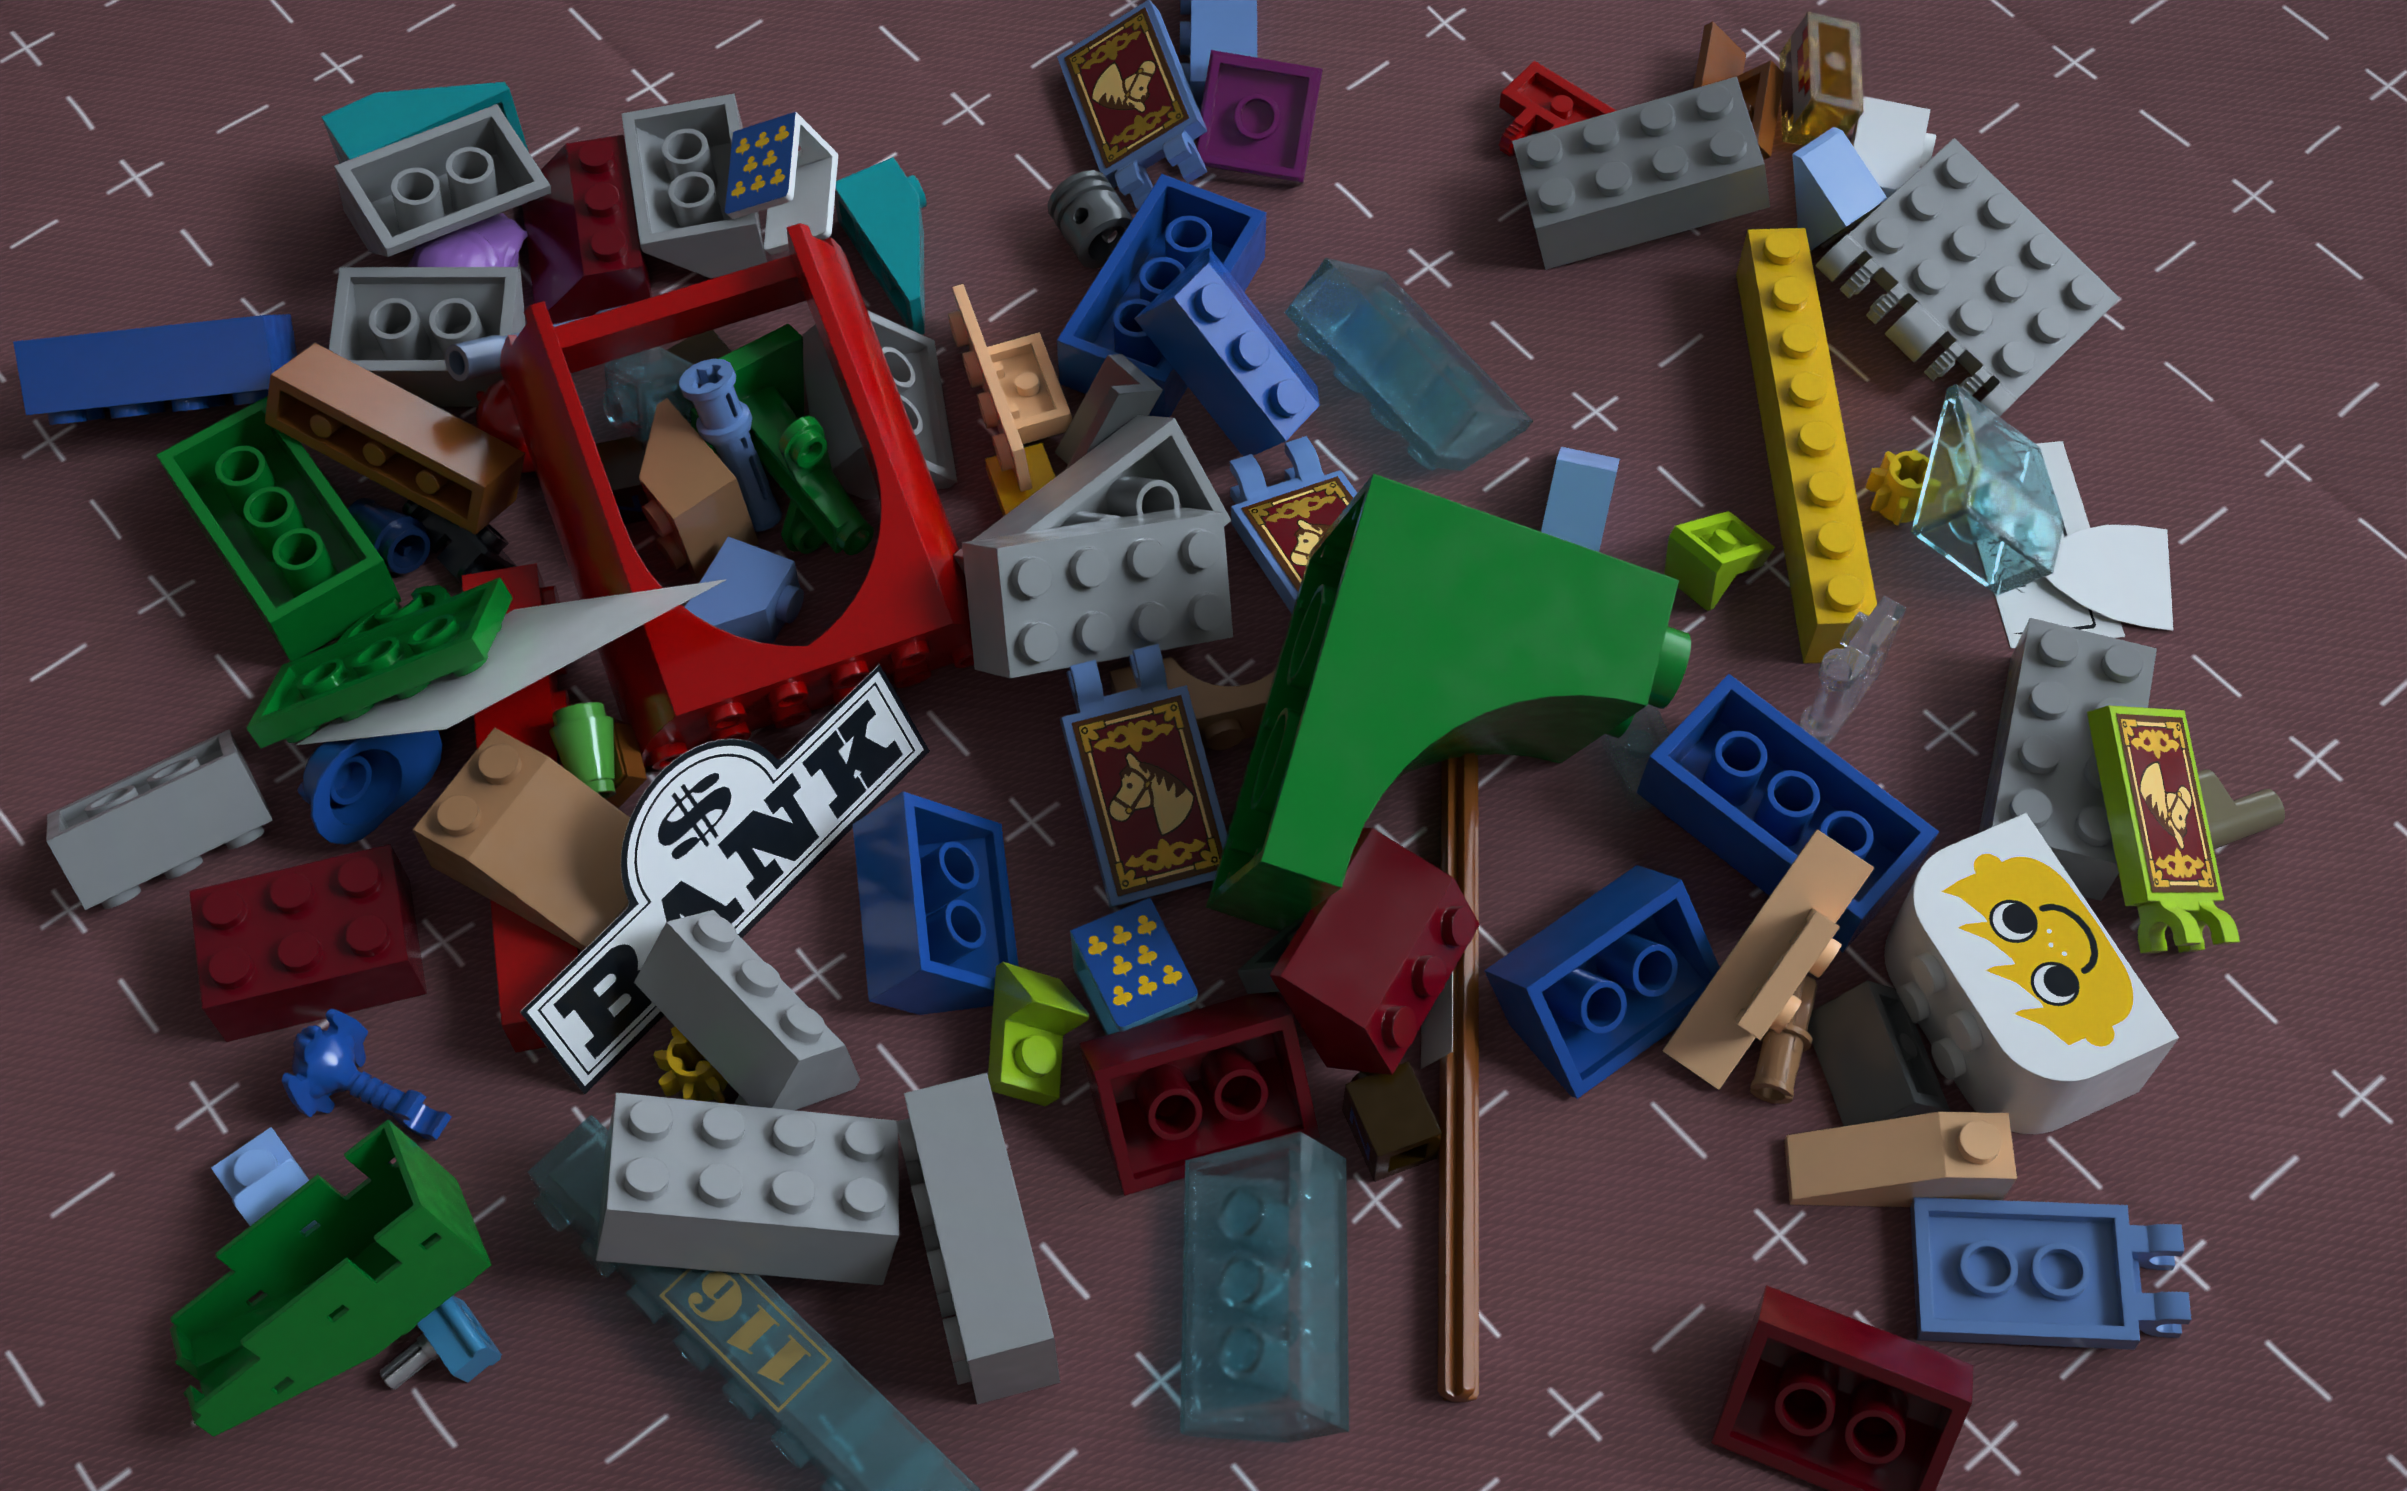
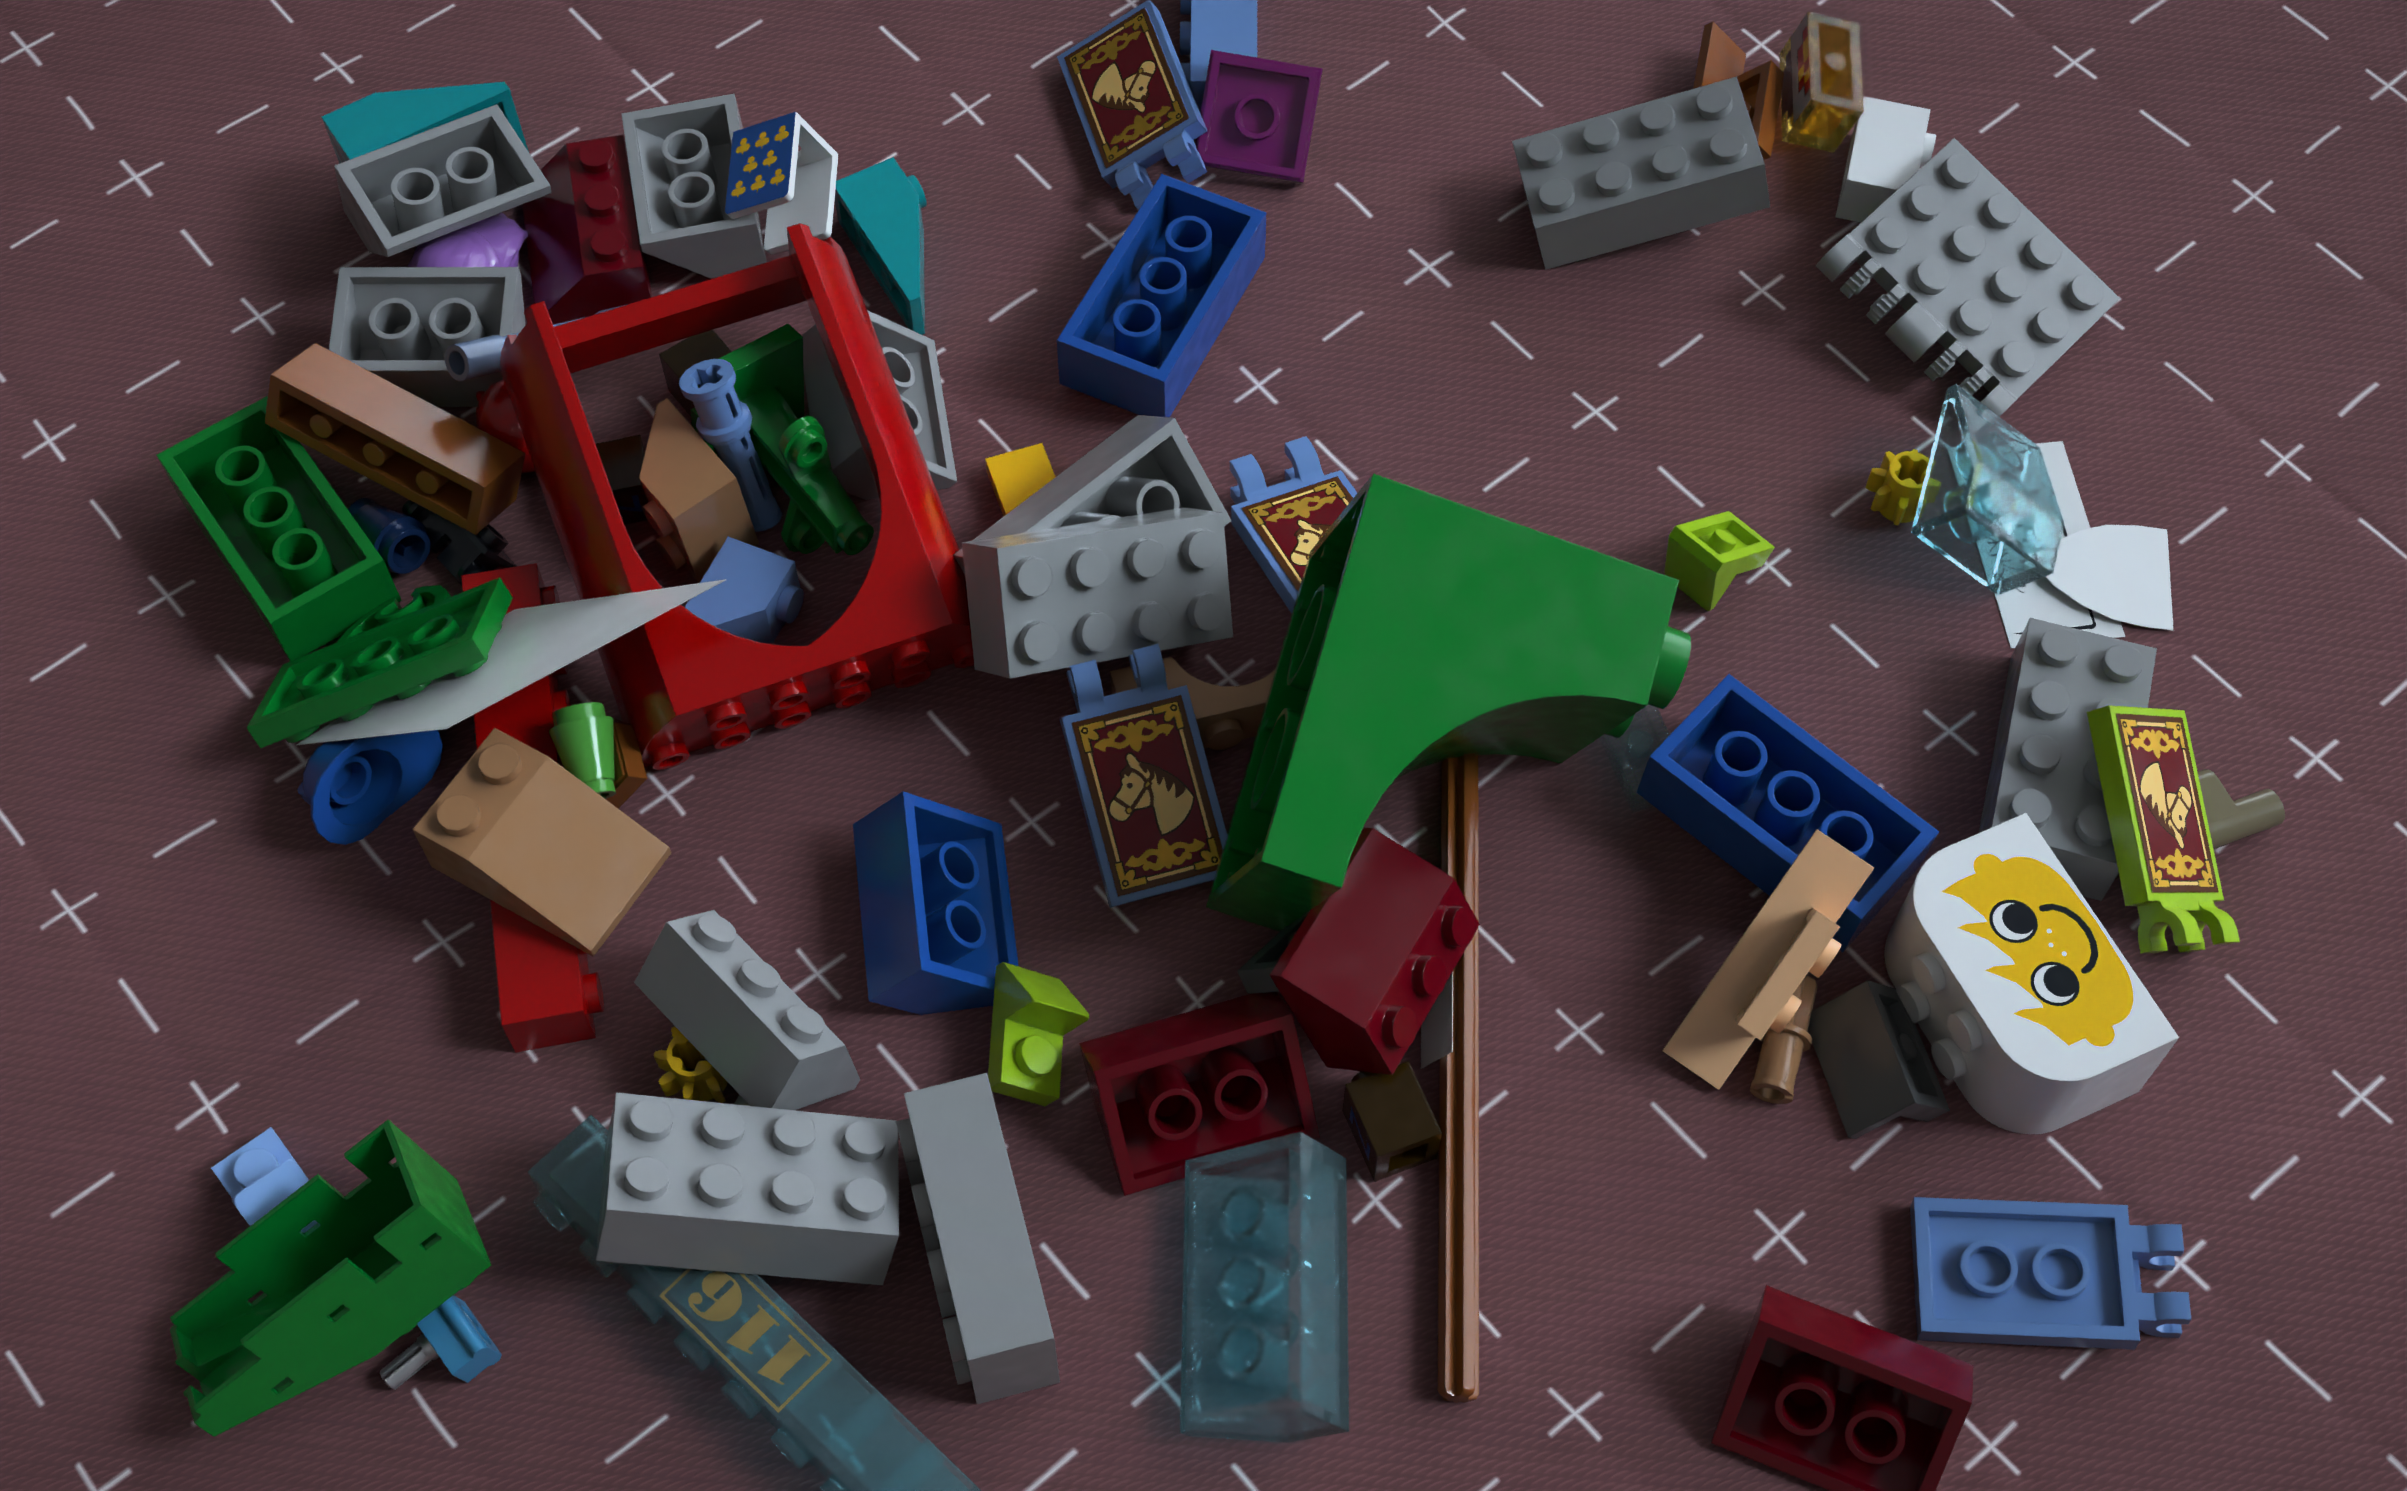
(145, 366): blue brick -> none
(157, 822): light grey slope -> none
(306, 942): dark red brick -> none
(327, 1064): blue piece -> none
(637, 386): clear light blue slope -> none
(726, 836): sticker -> none
(1018, 387): light nougat bracket -> none
(1087, 214): dark grey piece -> none
(1111, 402): dark grey panel -> none
(1131, 968): blue piece -> none
(1230, 356): blue slope -> none
(1404, 366): clear light blue slope -> none
(1544, 102): red hinge -> none
(1580, 497): light blue slope -> none
(1606, 978): blue slope -> none
(1804, 439): yellow brick -> none
(1831, 186): light blue slope -> none
(1851, 671): clear plate -> none
(1903, 1159): light nougat slope -> none

